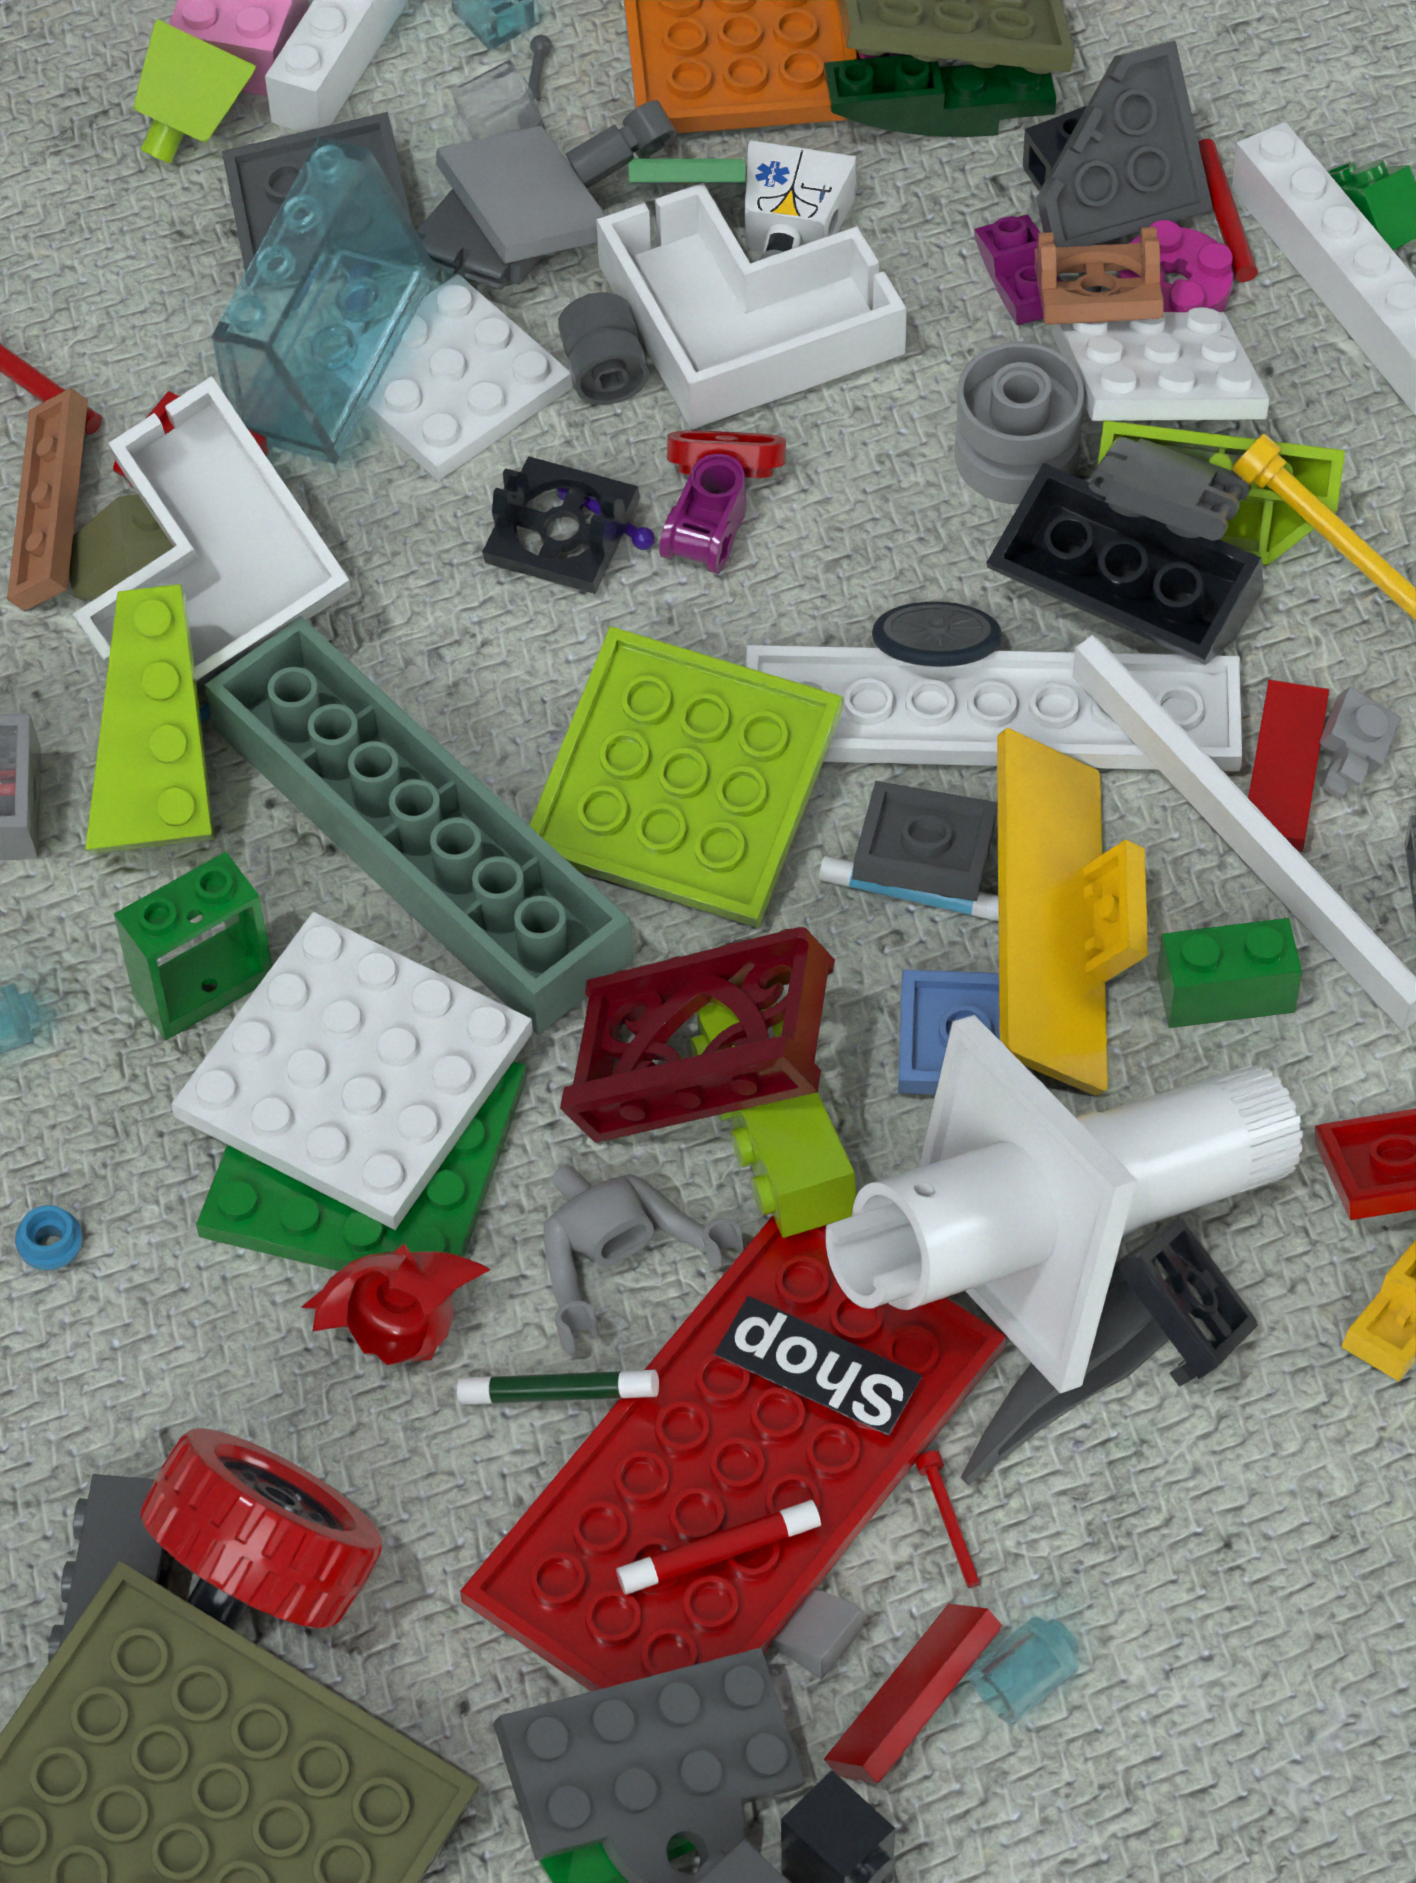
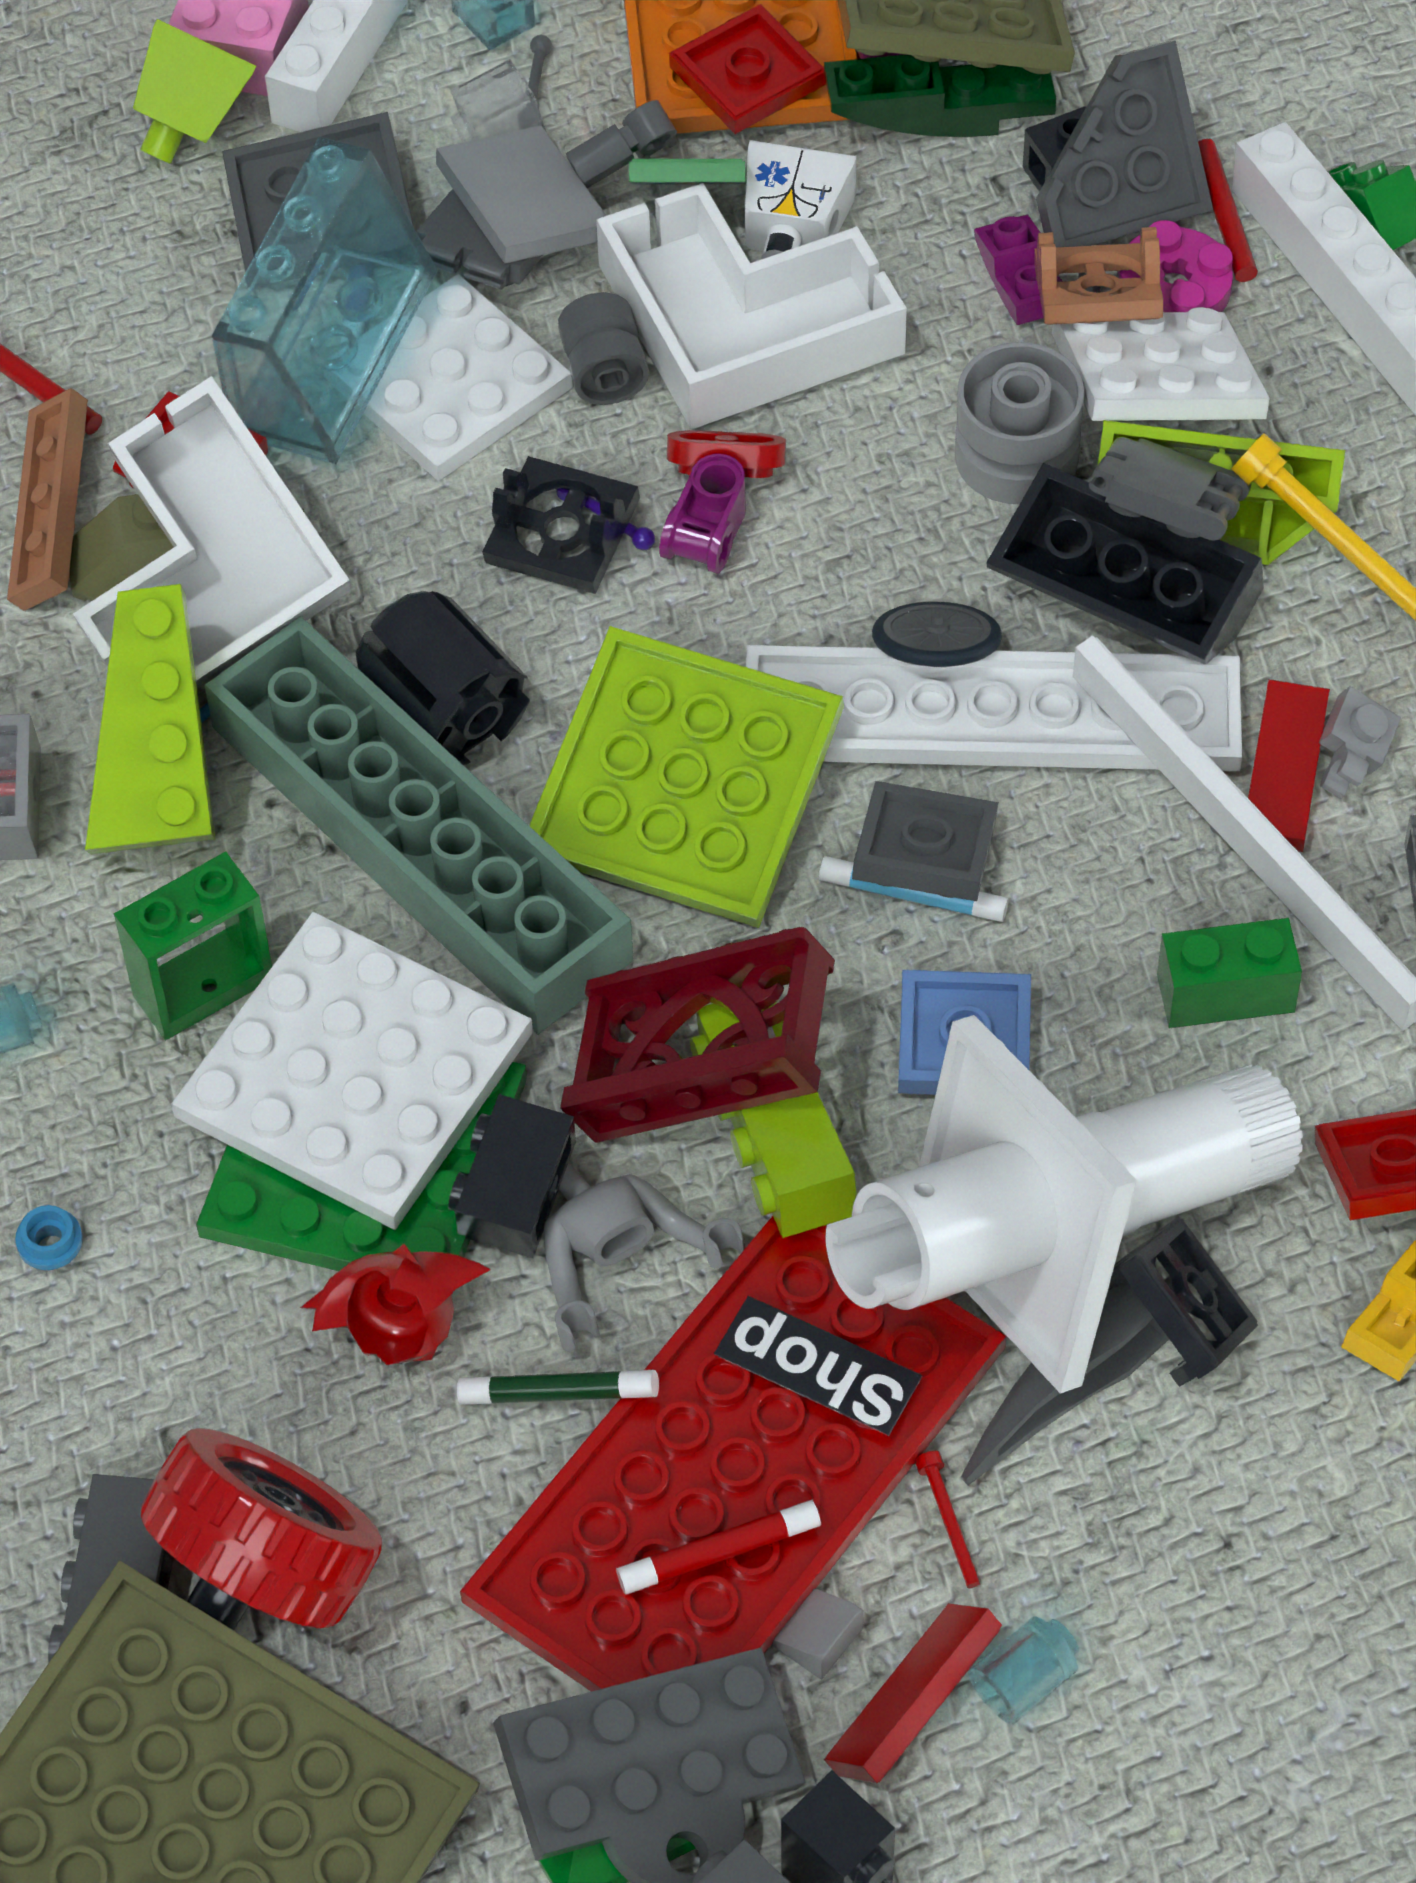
(443, 671): none -> black cylinder
(513, 1176): none -> black brick
(747, 68): none -> red tile
(1062, 912): yellow bracket -> none

